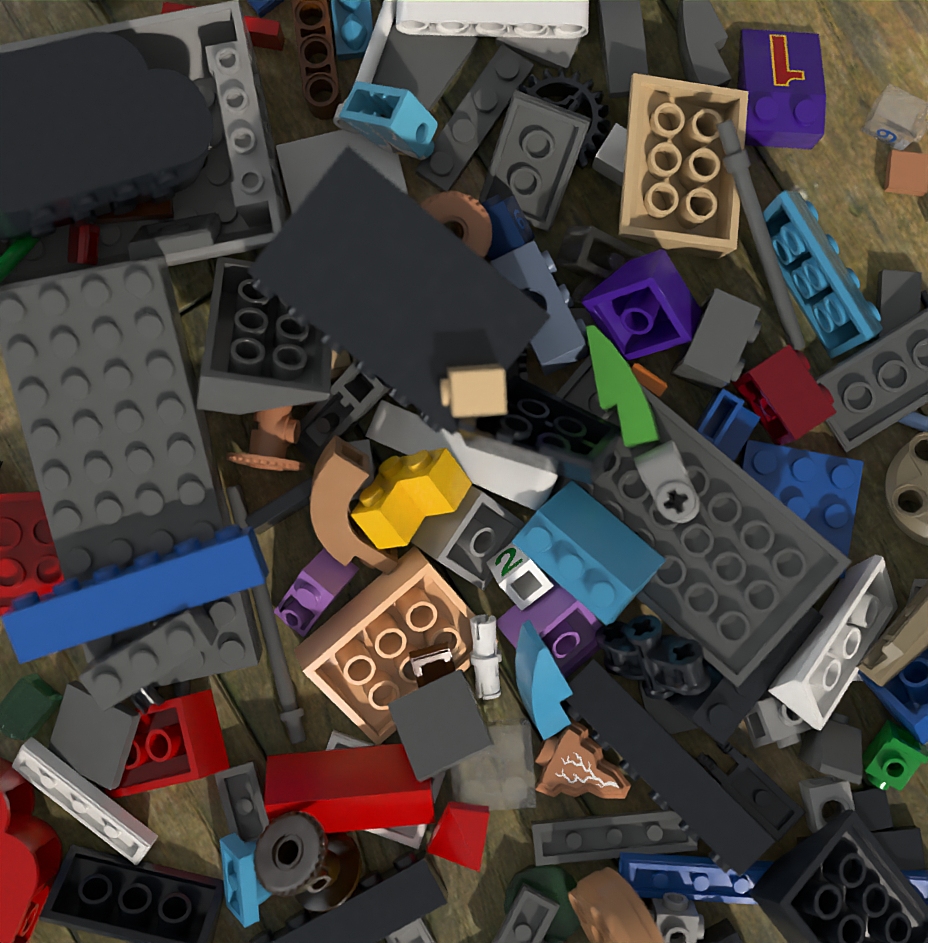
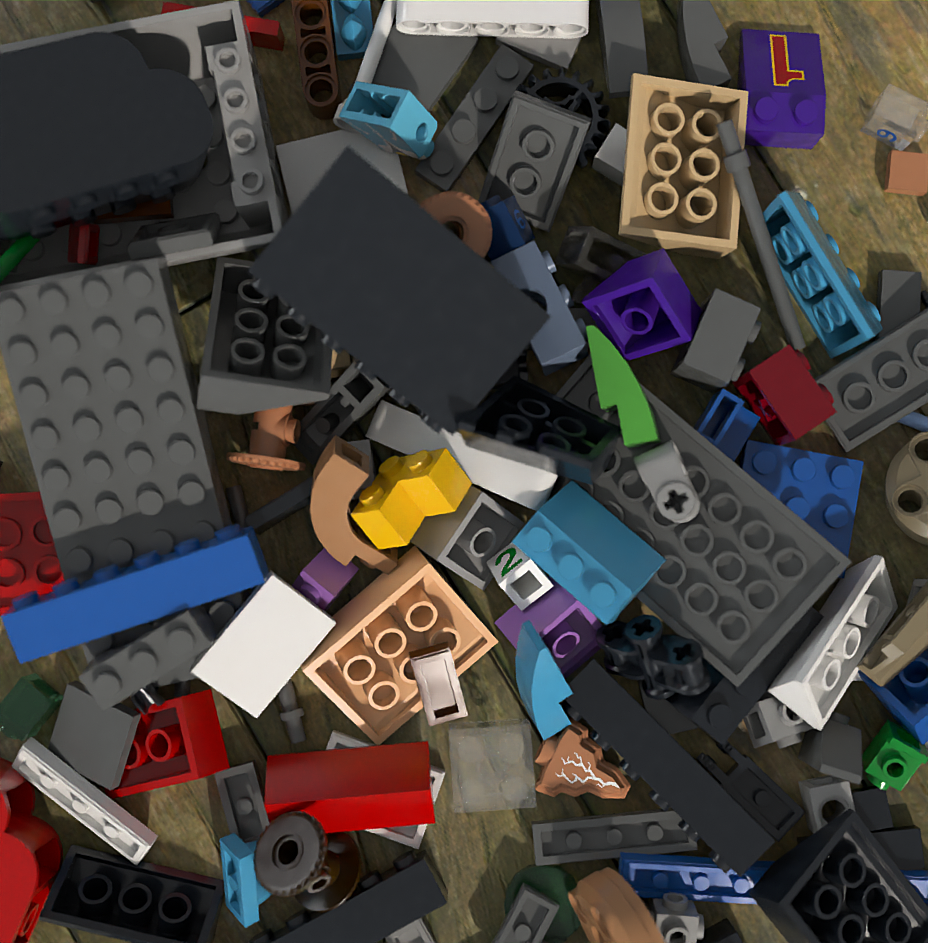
(263, 645): none -> white tile
(440, 725): dark grey tile -> none
(461, 834): red slope -> none
(474, 390): tan brick -> none
(485, 656): white pin -> none
(649, 380): orange tile -> none

